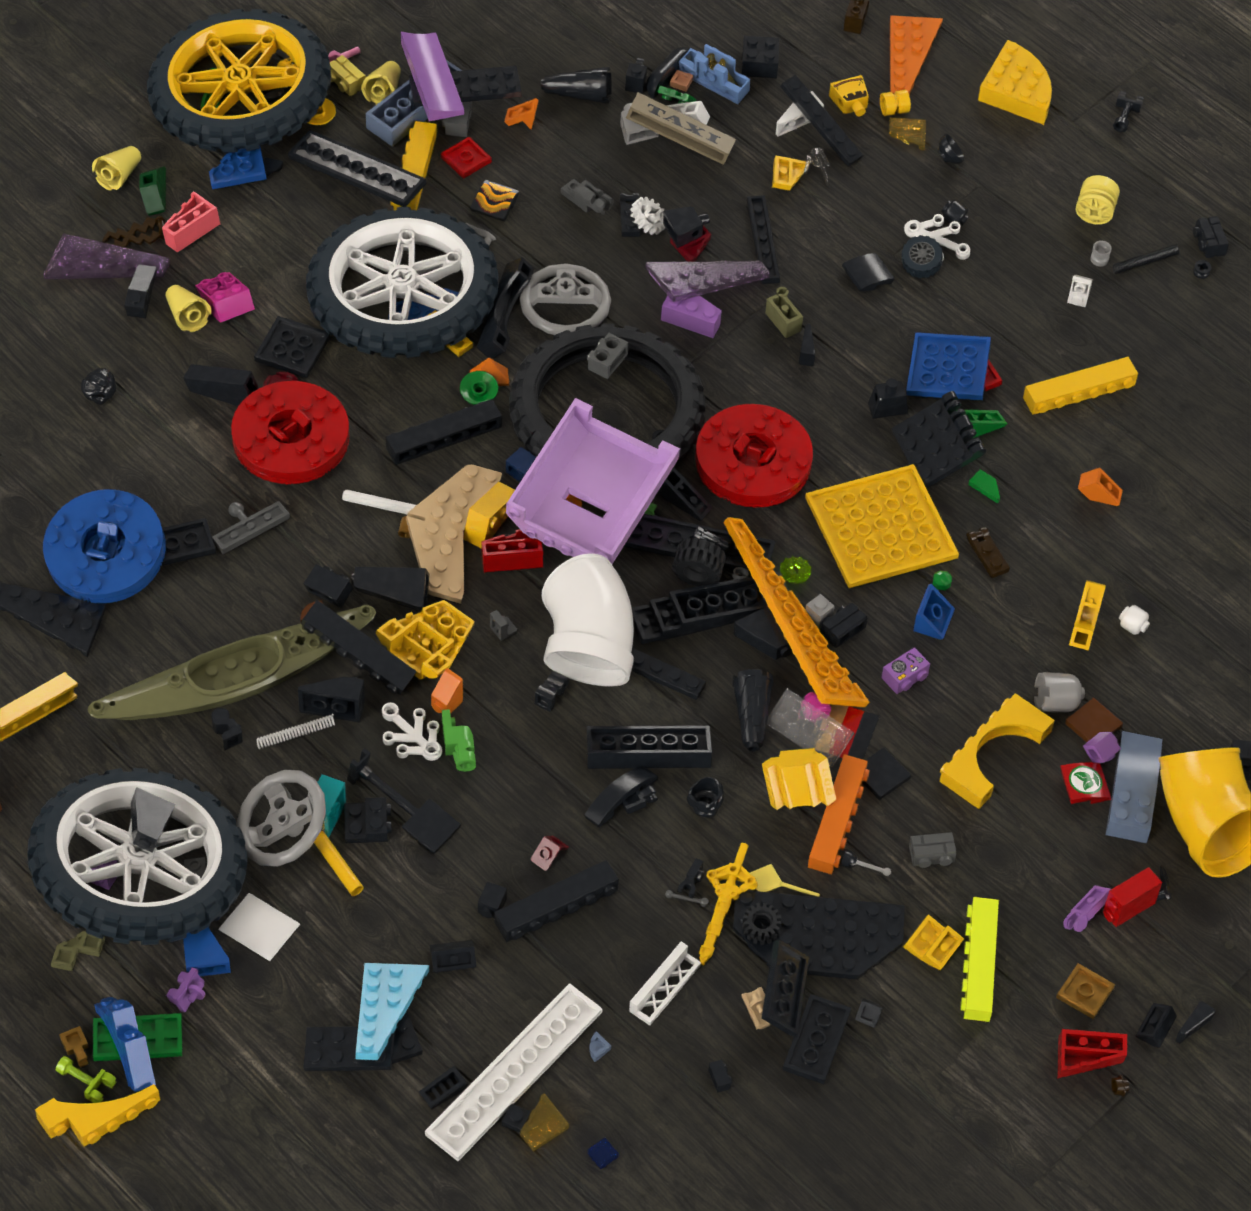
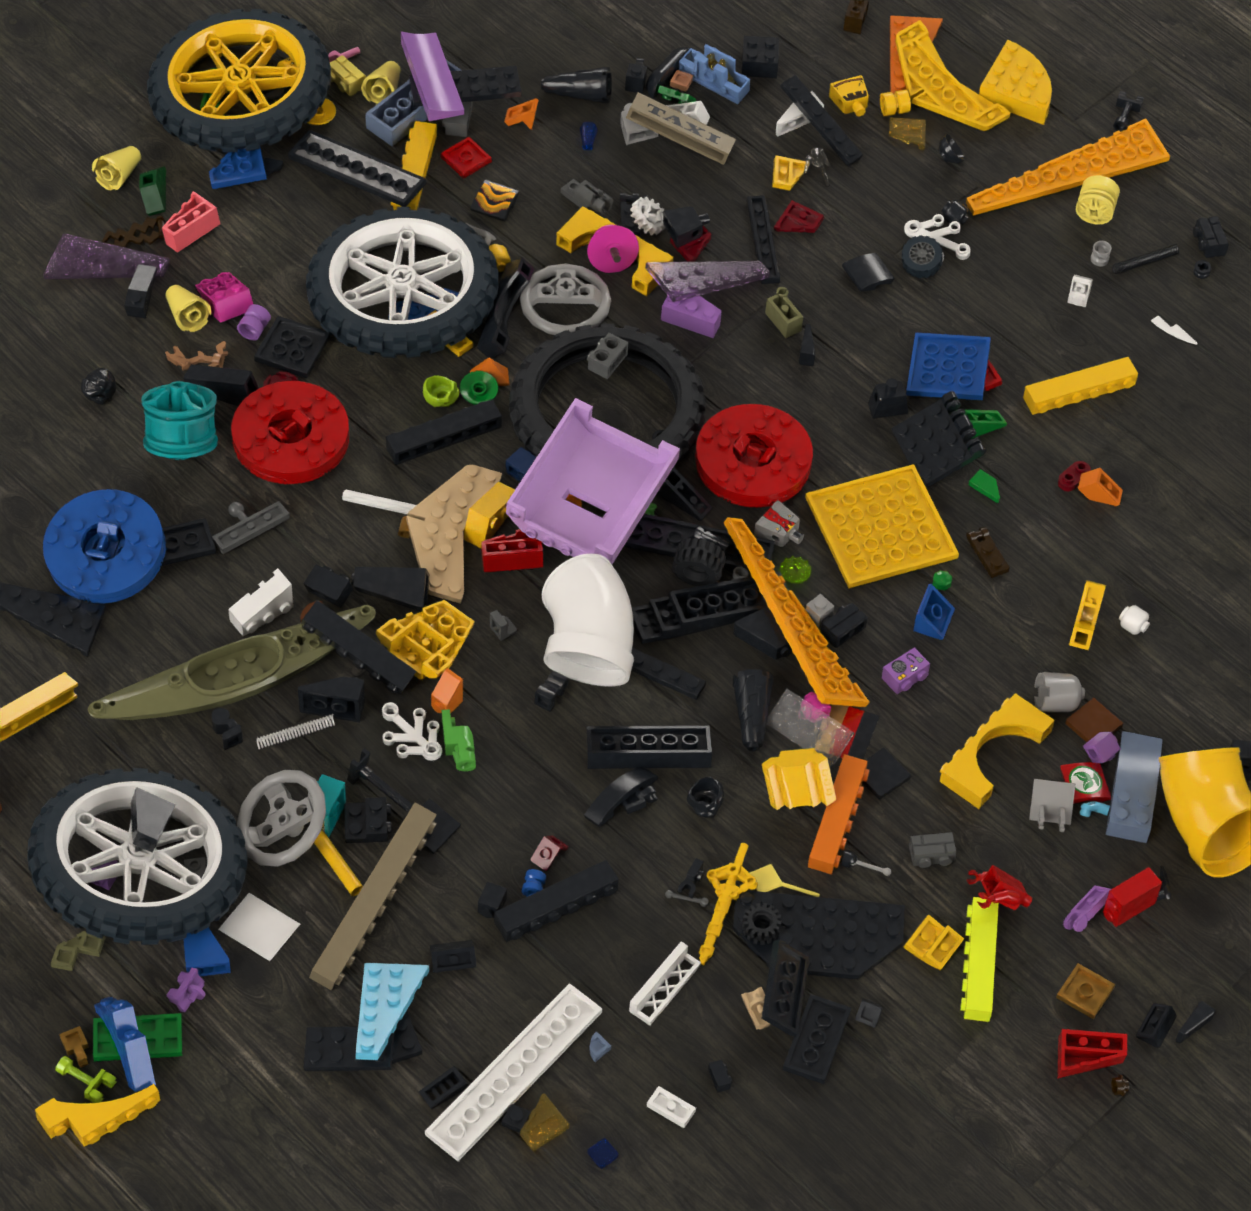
(179, 420): none -> teal wheel
(215, 361): none -> medium nougat piece
(253, 322): none -> medium lavender wheel
(263, 605): none -> white wedge
(373, 896): none -> dark tan brick
(440, 391): none -> lime hair
(501, 256): none -> yellow head
(534, 882): none -> blue wheel
(581, 229): none -> yellow arch
(588, 134): none -> clear blue cone
(612, 248): none -> dark pink piece
(671, 1107): none -> white plate
(779, 525): none -> light grey torso
(798, 219): none -> dark red wing
(936, 88): none -> yellow wing
(1000, 889): none -> red torso
(1052, 802): none -> light grey plate
(1073, 473): none -> dark red plate
(1095, 806): none -> medium azure arm
(1109, 157): none -> light orange wing
(1175, 330): none -> white sticker

